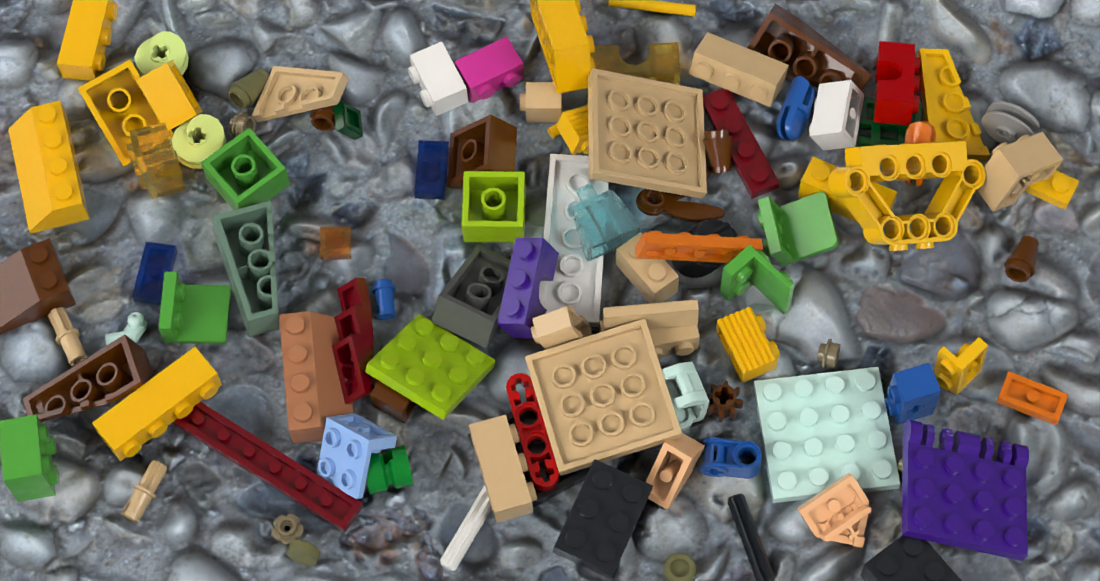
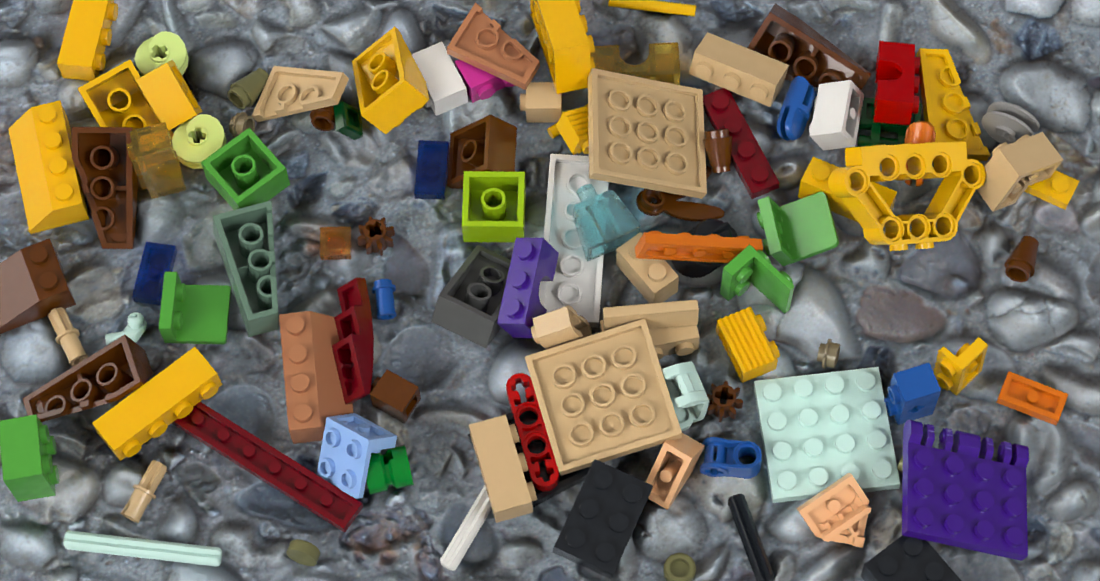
(108, 182): none -> reddish brown wedge
(142, 548): none -> light aqua axle
(295, 532): dark tan plate -> none
(376, 236): none -> reddish brown gear
(388, 82): none -> yellow slope
(430, 366): lime plate -> none
(490, 49): none -> nougat wing

